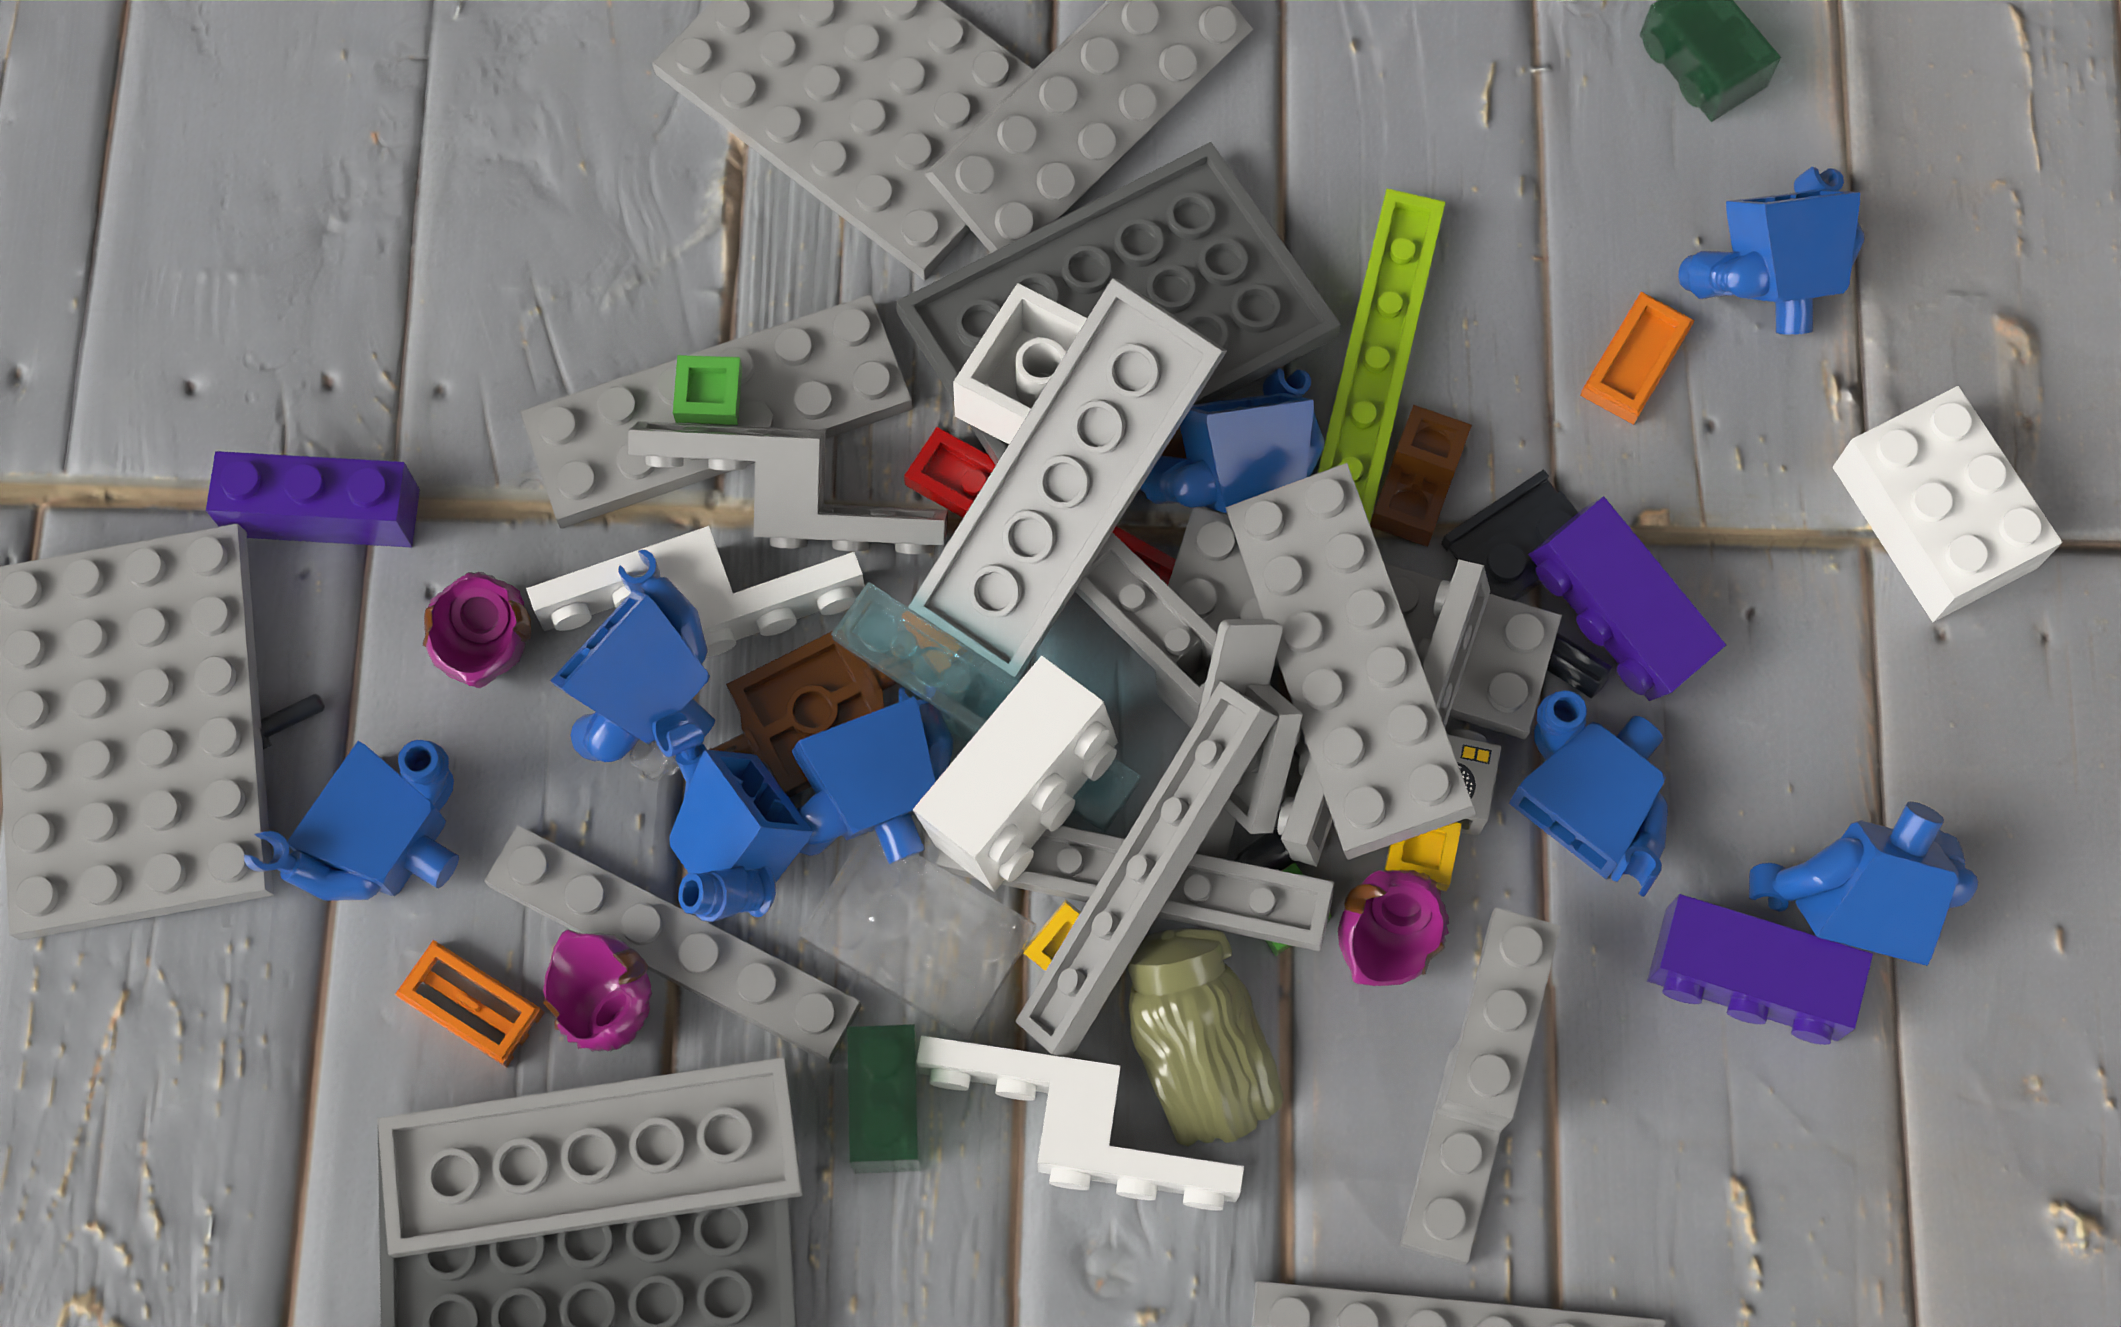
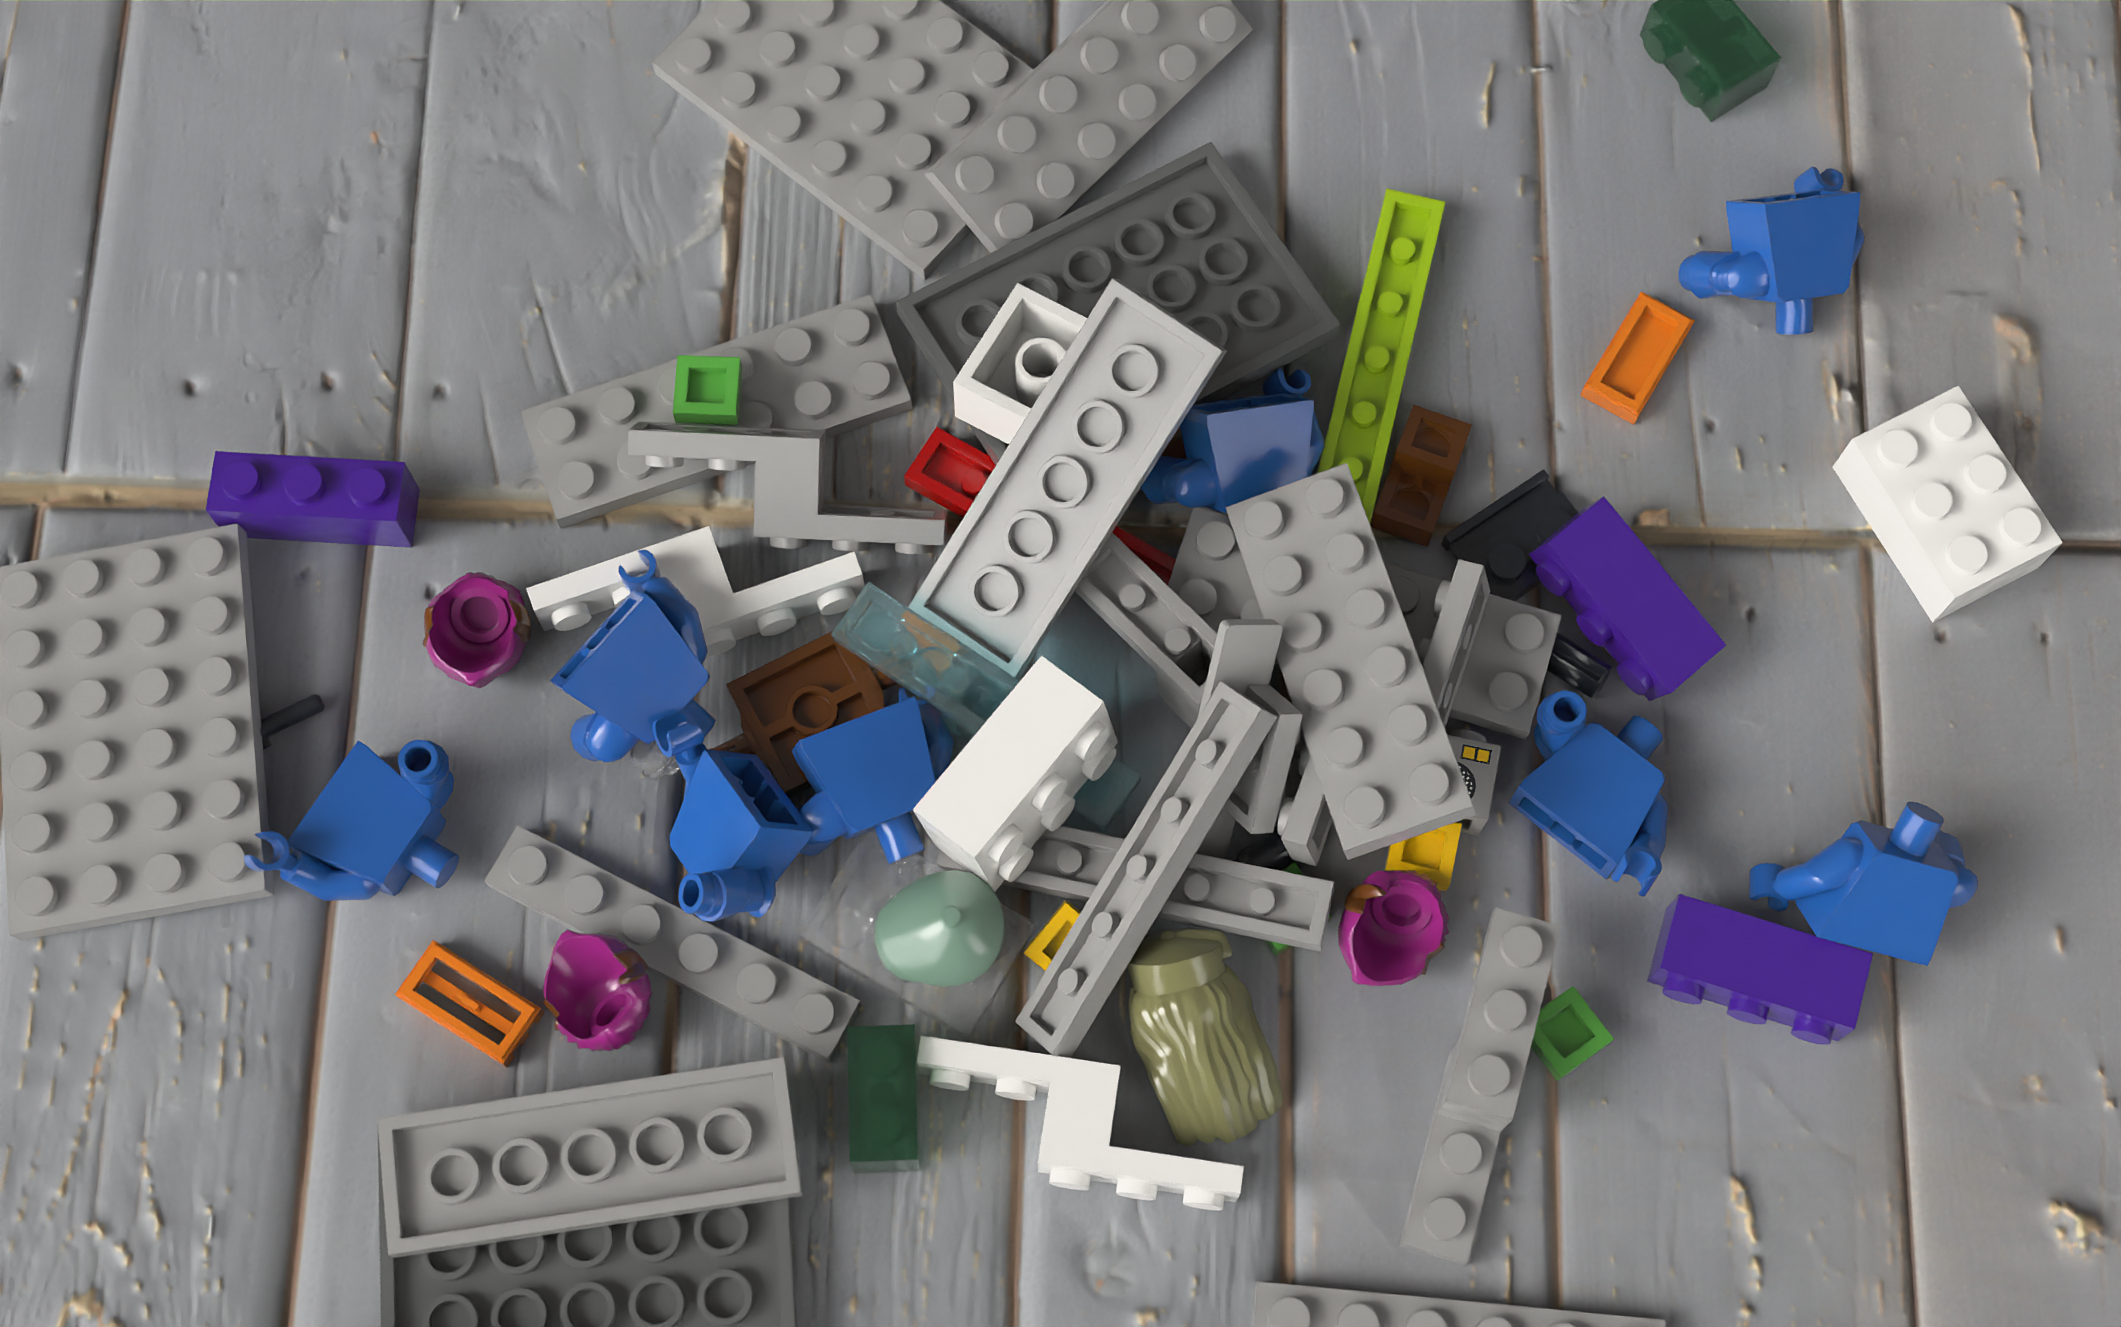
(941, 929): none -> sand green hat
(1568, 1034): none -> bright green plate

